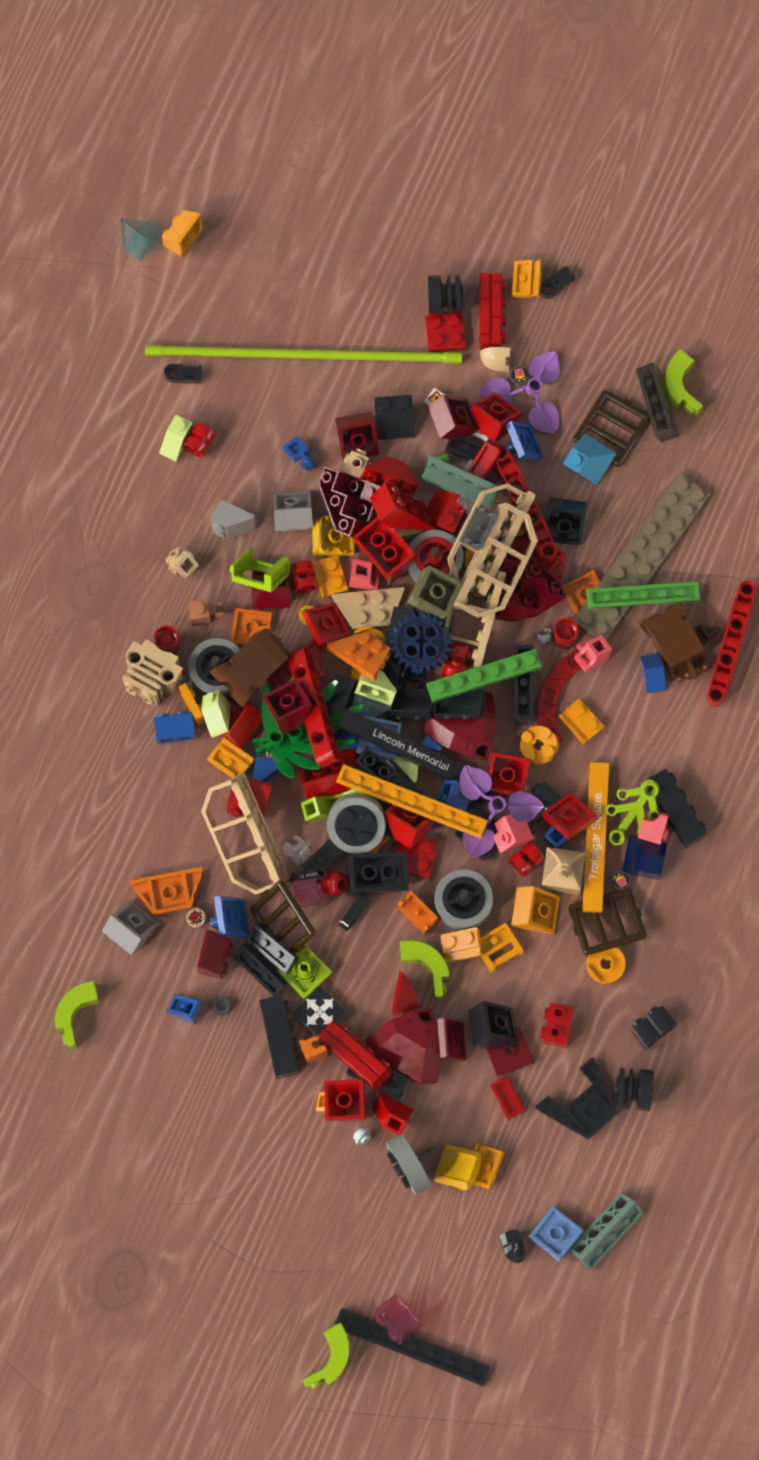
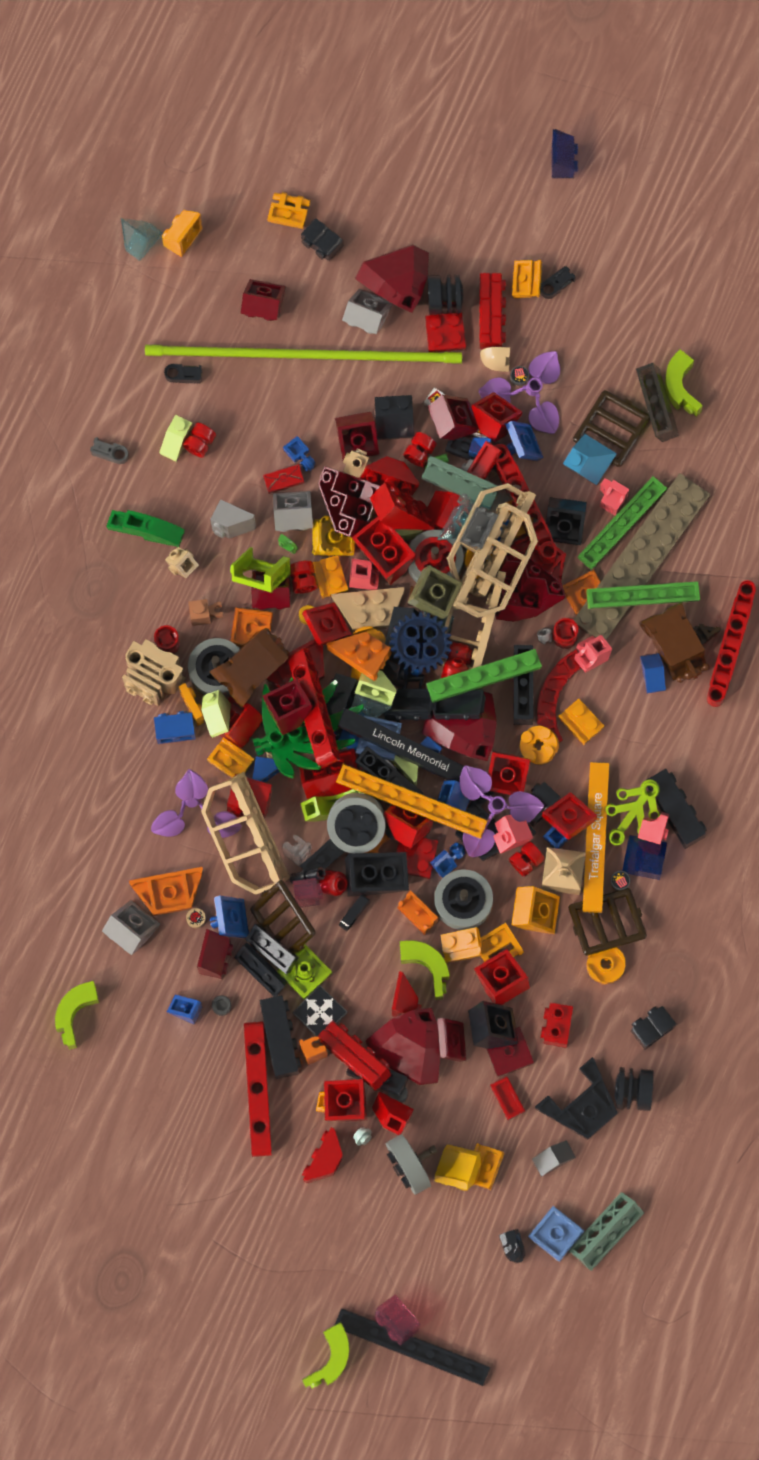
(107, 451): none -> dark grey piece
(146, 526): none -> green slope
(191, 791): none -> medium lavender plant
(257, 1102): none -> red beam
(262, 300): none -> dark red slope
(283, 479): none -> red tile
(286, 214): none -> light orange plate
(287, 544): none -> bright green tile
(321, 239): none -> black brick
(326, 1158): none -> red slope
(366, 311): none -> light grey slope
(397, 276): none -> dark red brick
(419, 450): none -> red wheel
(444, 862): none -> blue plate
(454, 523): none -> clear light blue slope
(476, 445): none -> blue slope
(502, 978): none -> red slope
(553, 1157): none -> dark grey slope
(563, 155): none -> clear blue slope
(614, 496): none -> coral brick
(622, 523): none -> bright green plate

